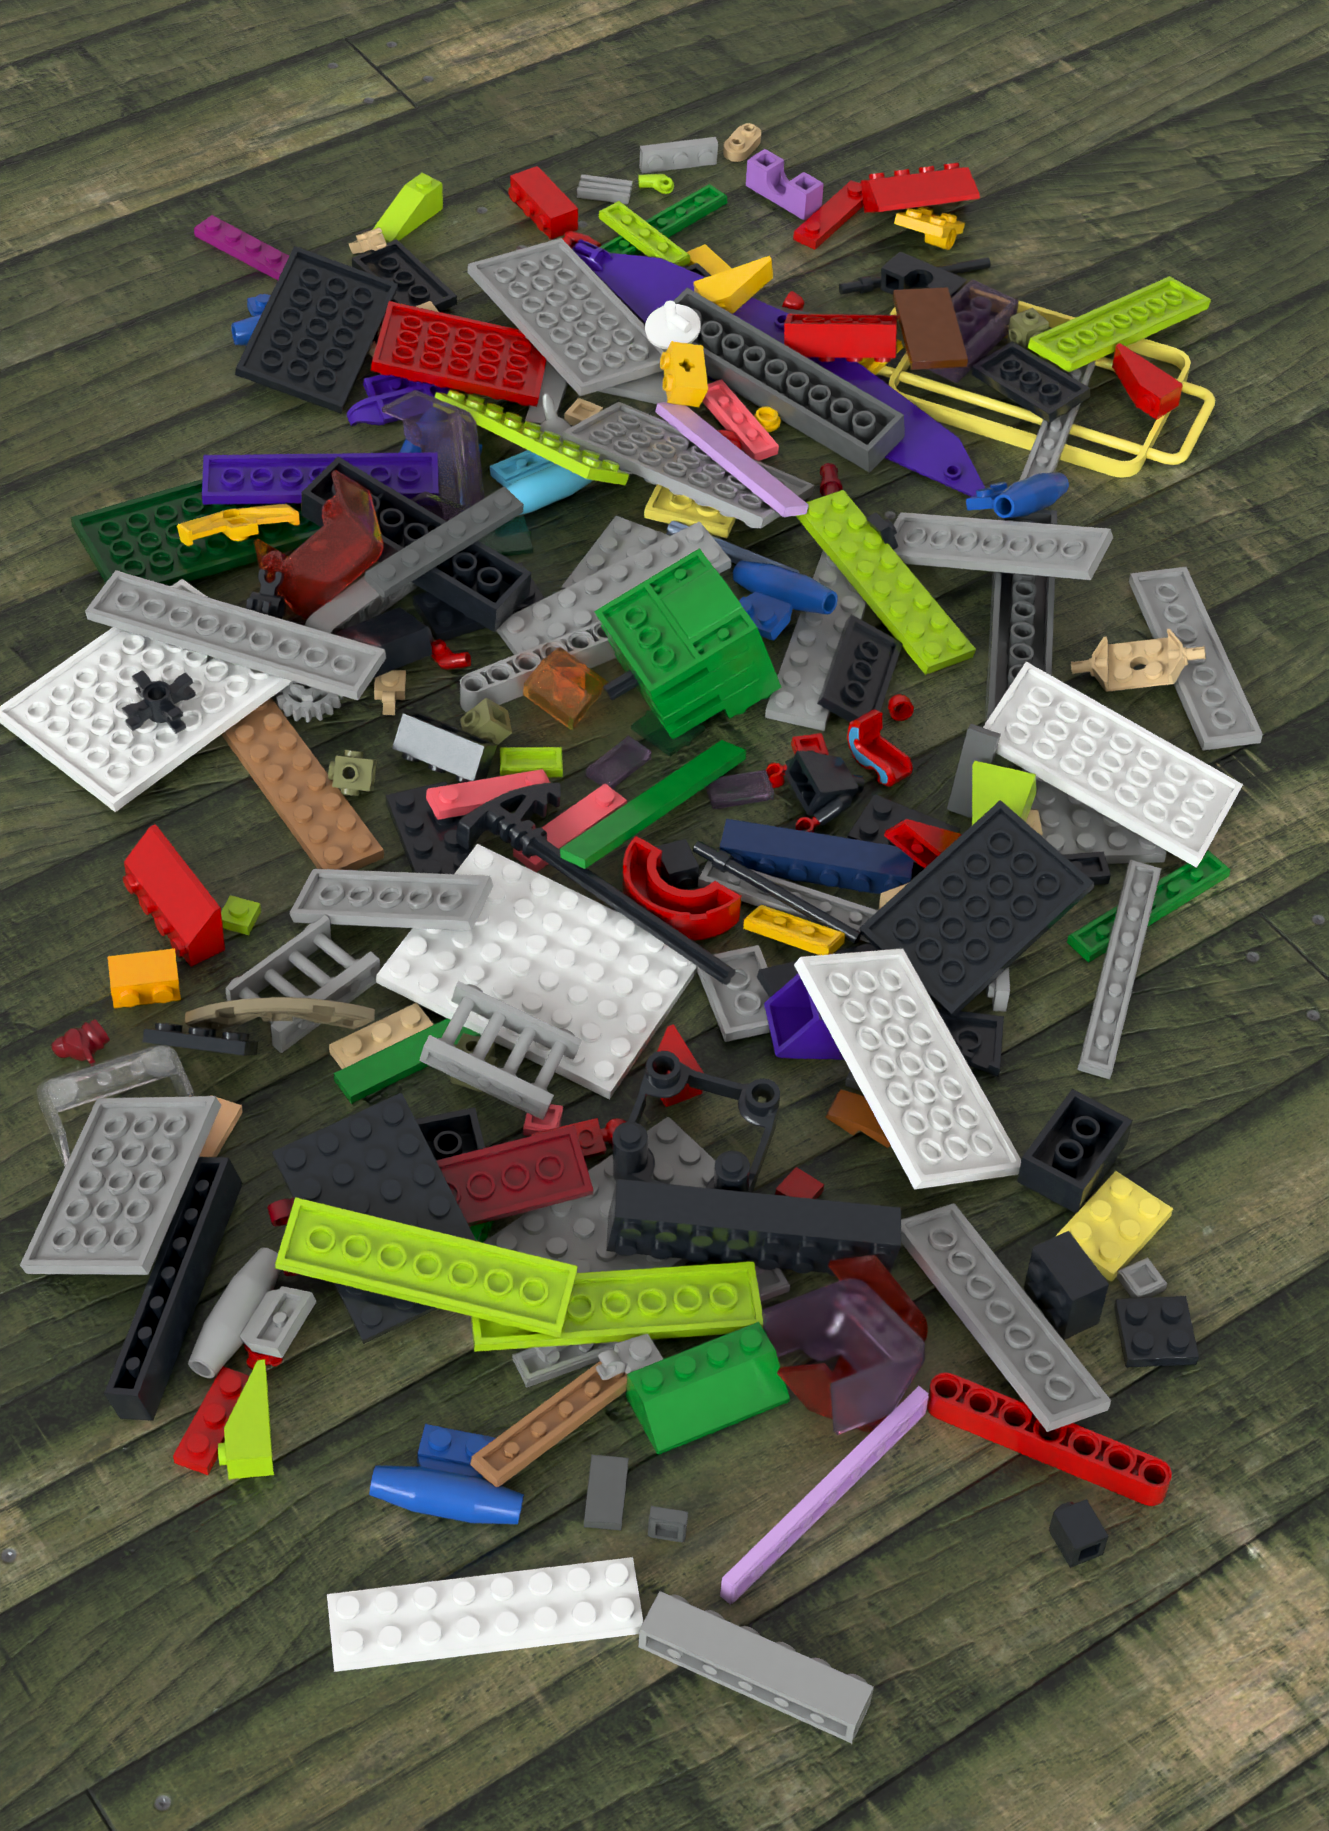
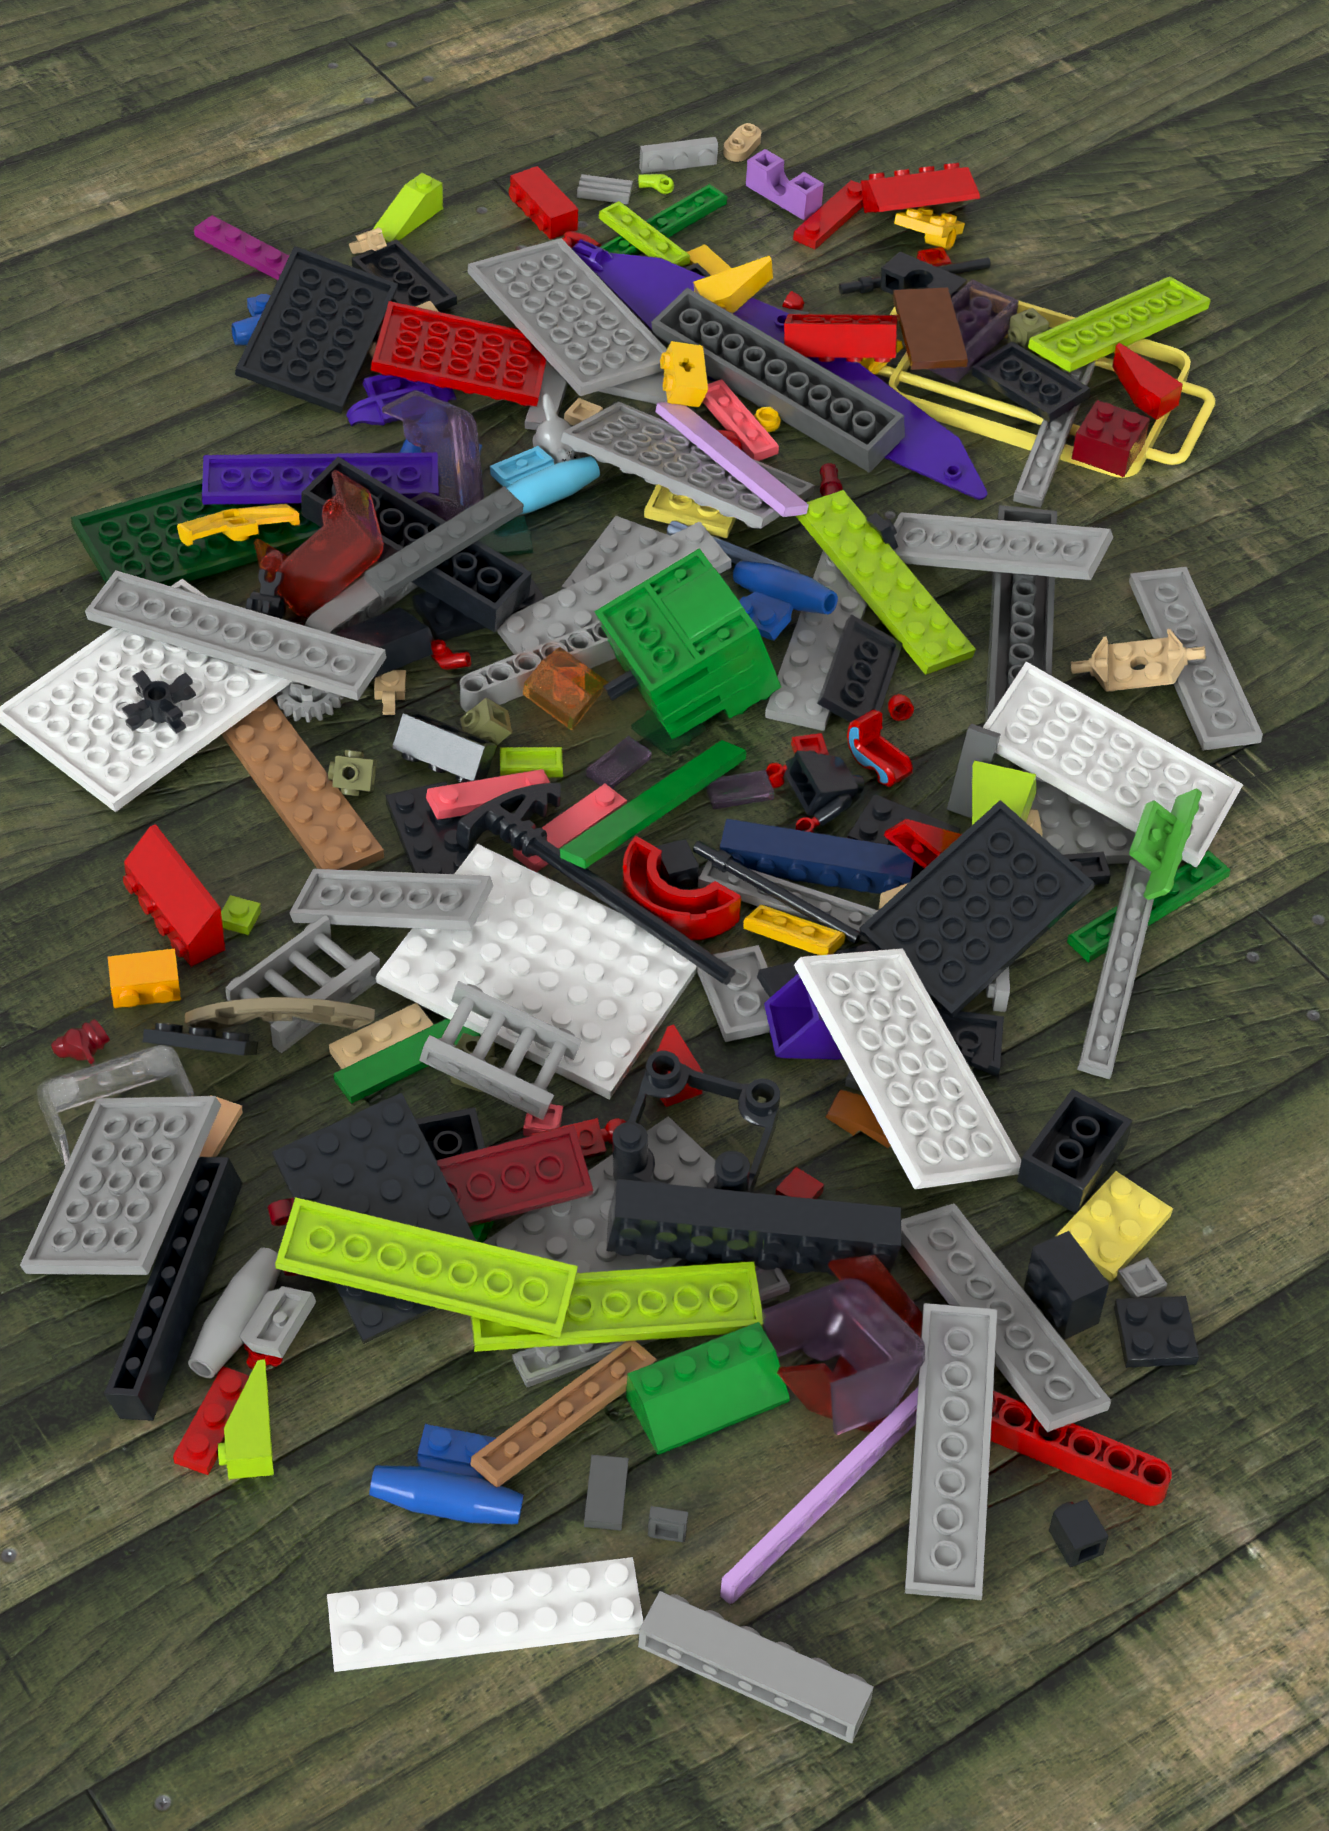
(529, 436): lime plate -> none
(628, 1357): light grey plate -> none
(672, 323): white shield -> none
(934, 256): none -> red tile
(952, 1453): none -> light grey plate
(1022, 496): blue plate -> none
(1110, 438): none -> dark red brick
(1162, 840): none -> bright green bracket

